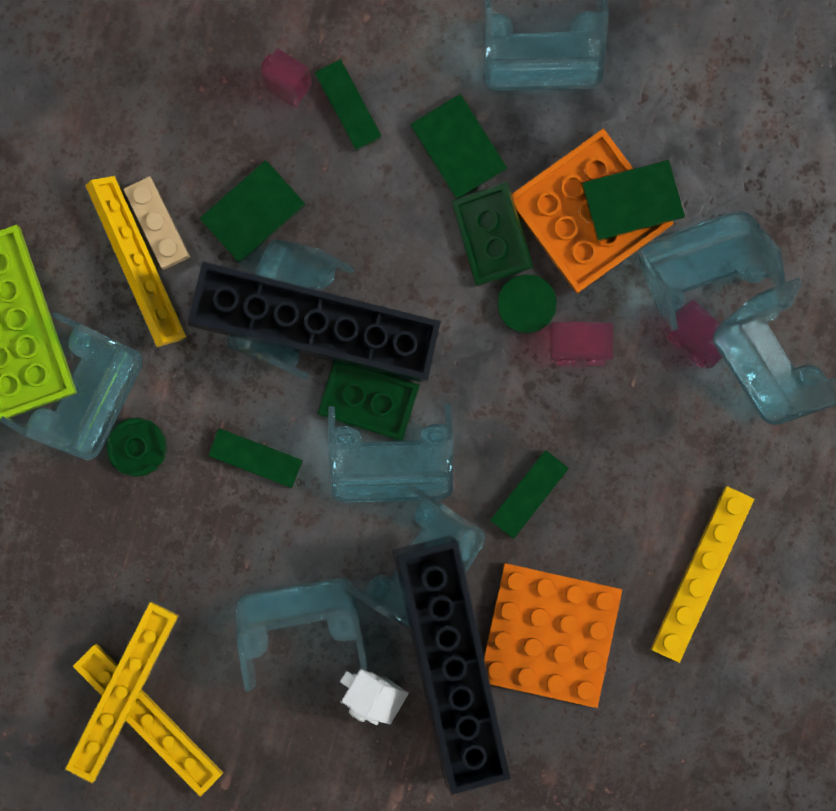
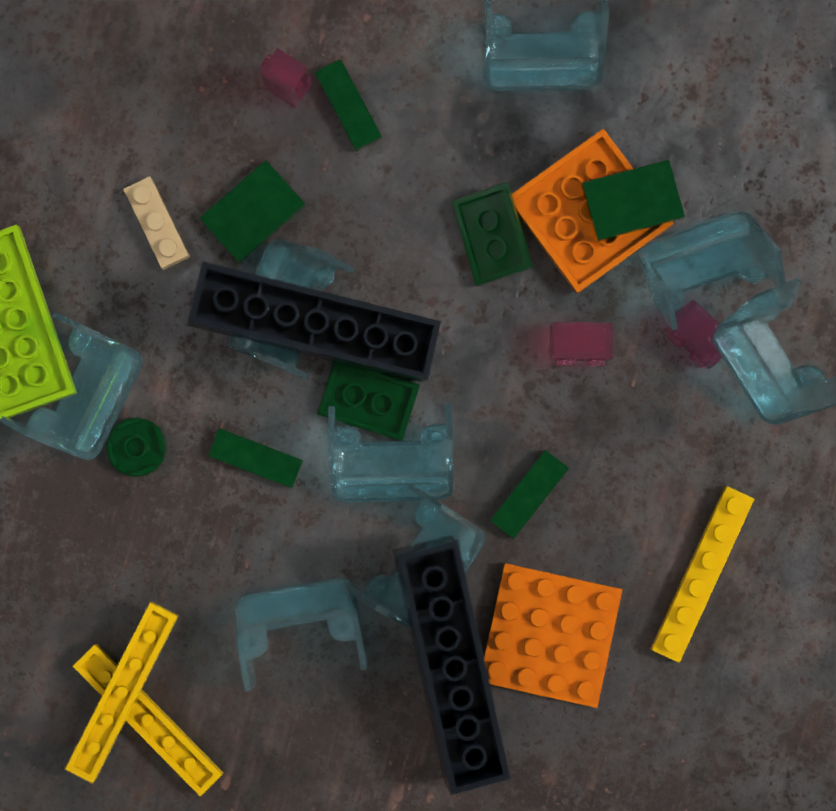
(135, 261): yellow plate -> none
(372, 697): white brick -> none
(458, 147): dark green tile -> none
(527, 304): dark green tile -> none

